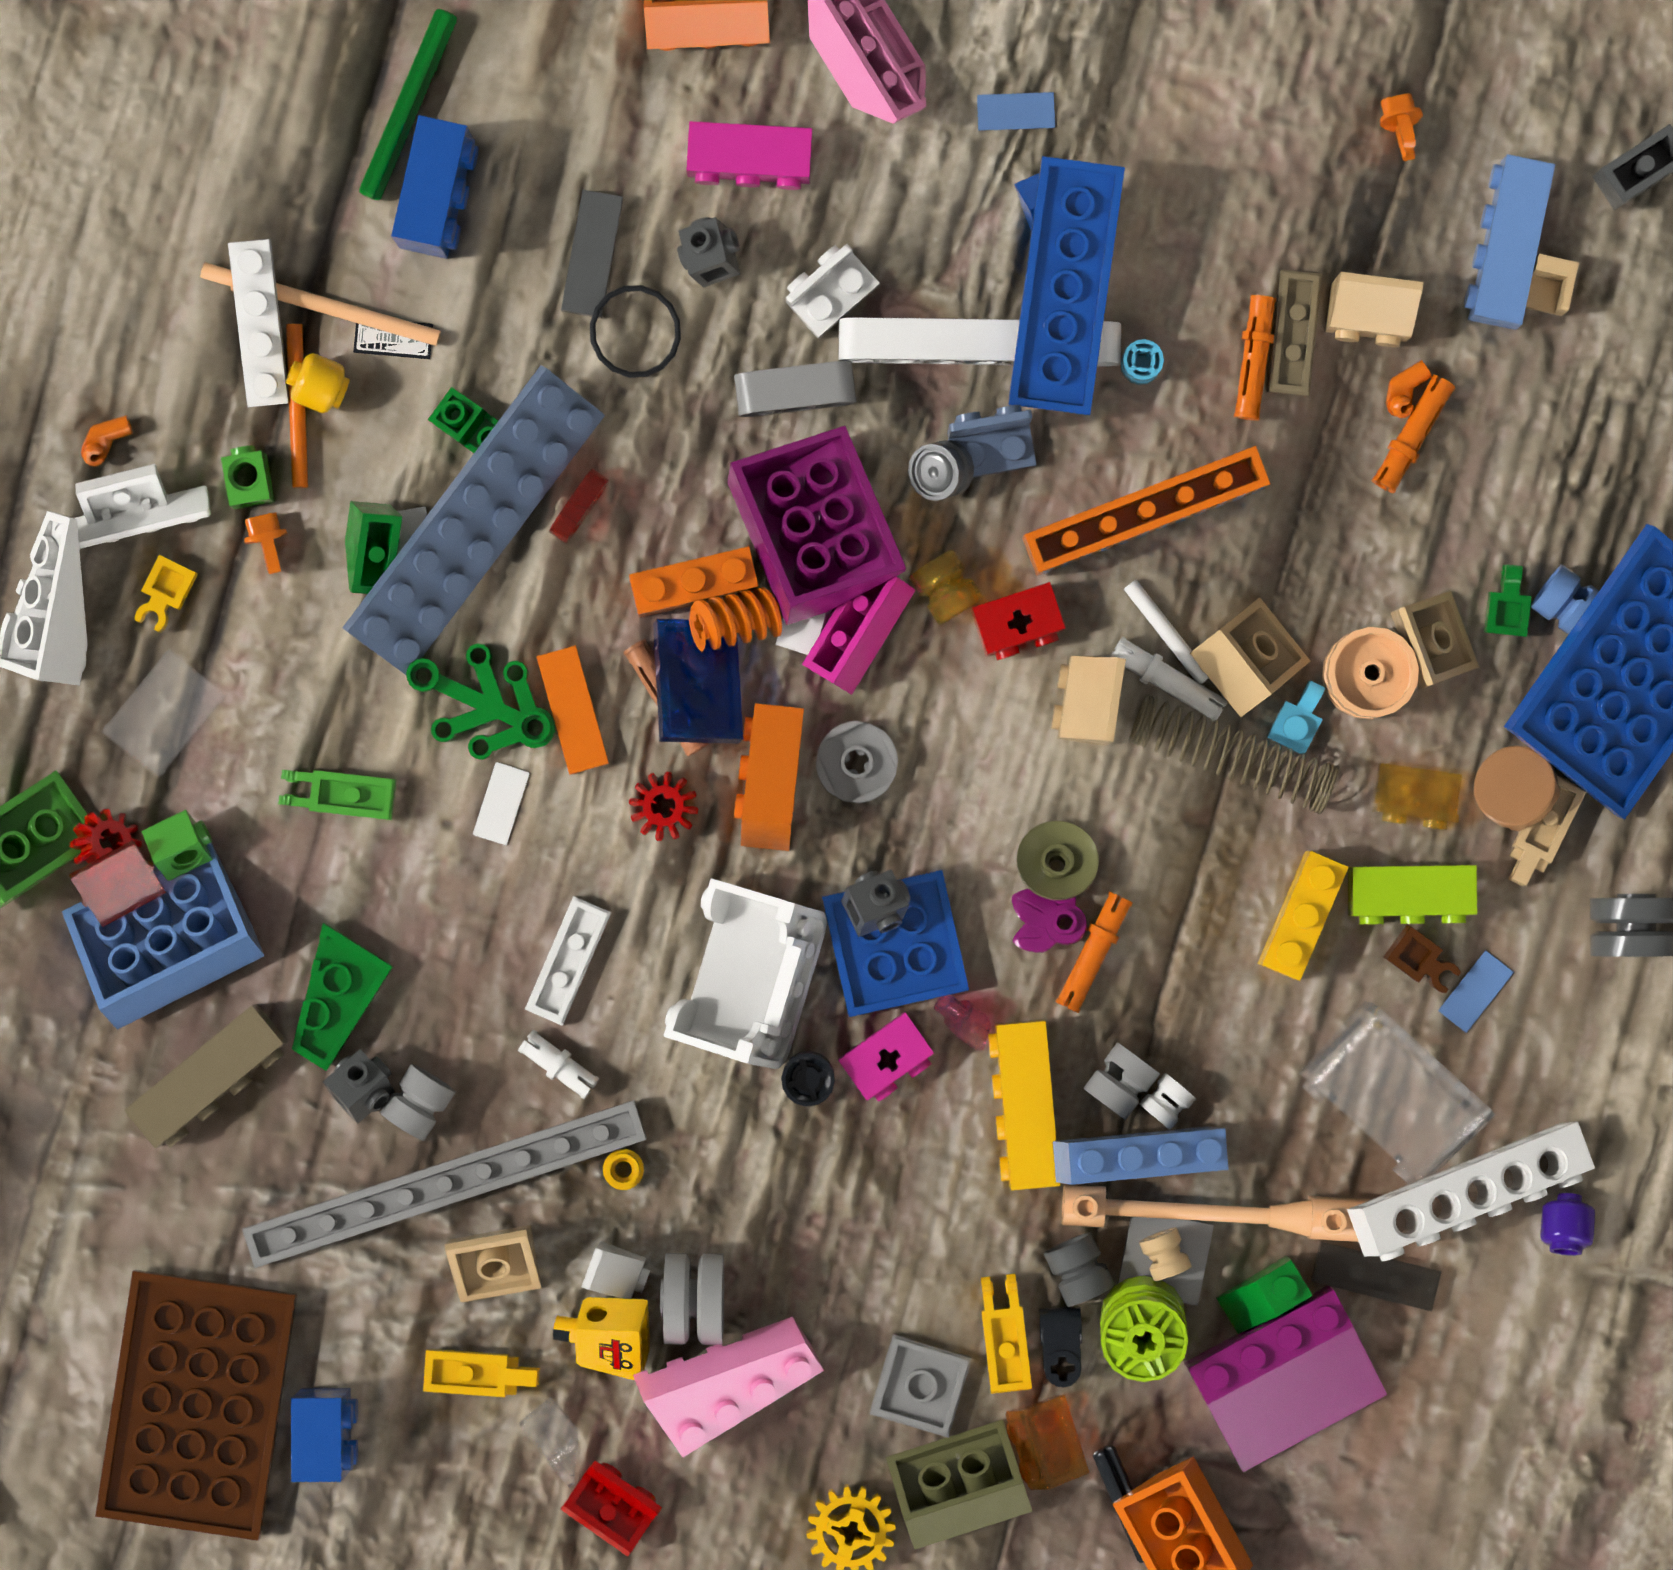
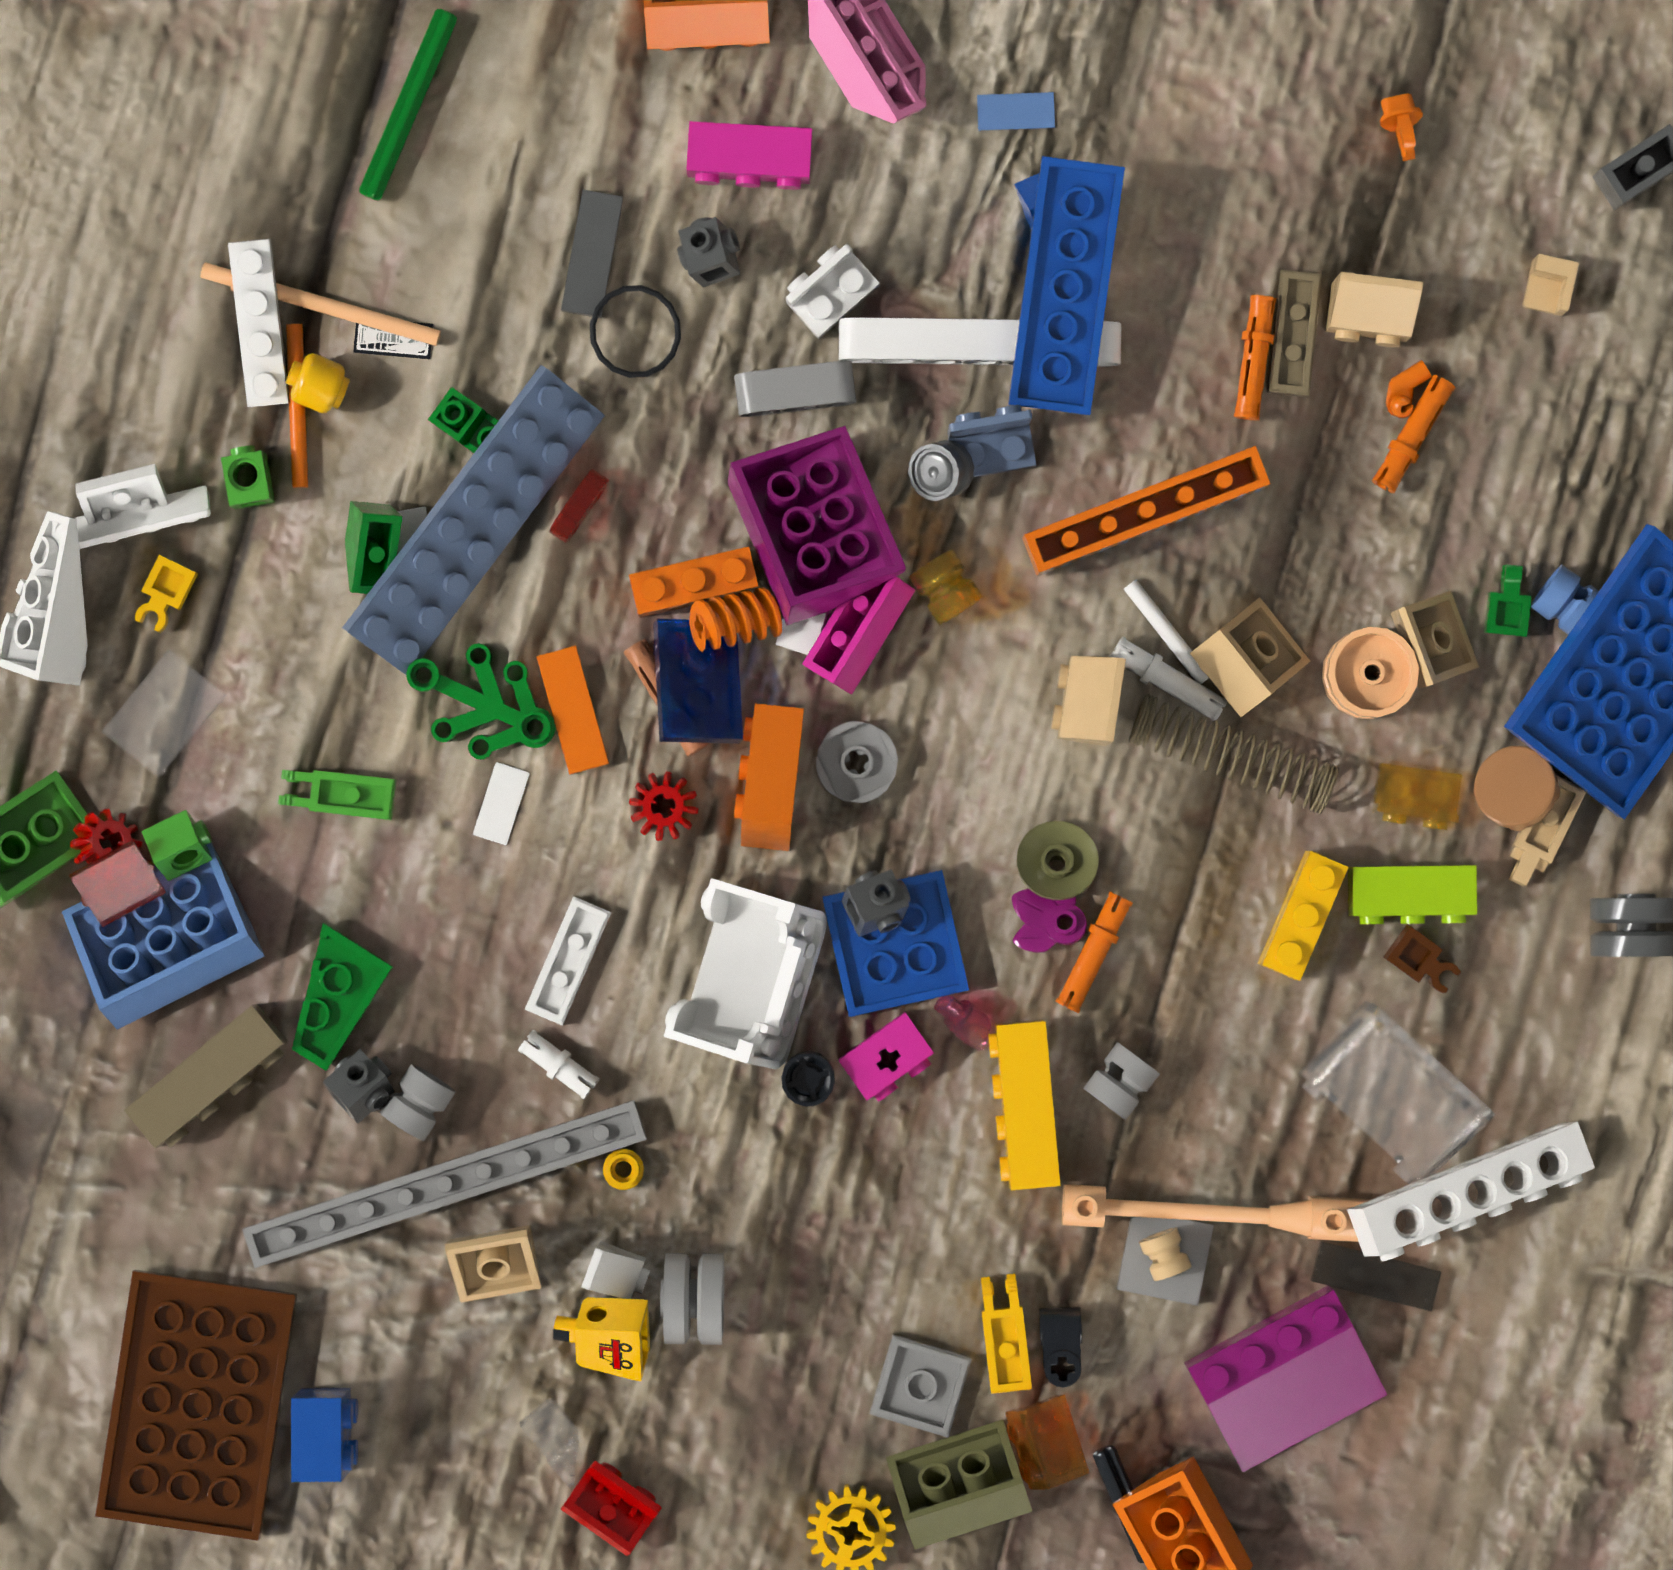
(100, 439): orange arm -> none
(264, 530): orange piece -> none
(434, 187): blue brick -> none
(476, 1373): yellow hinge -> none
(728, 1383): bright pink wedge -> none
(1036, 603): red brick -> none
(1078, 1266): dark grey wheel -> none
(1137, 1307): lime wheel -> none
(1140, 1155): medium blue brick -> none
(1142, 368): medium azure wheel -> none
(1161, 1108): white wheel -> none
(1264, 1295): green slope -> none
(1296, 723): medium azure plate -> none
(1475, 991): medium blue sticker -> none
(1510, 241): medium blue brick -> none
(1567, 1224): dark purple head -> none

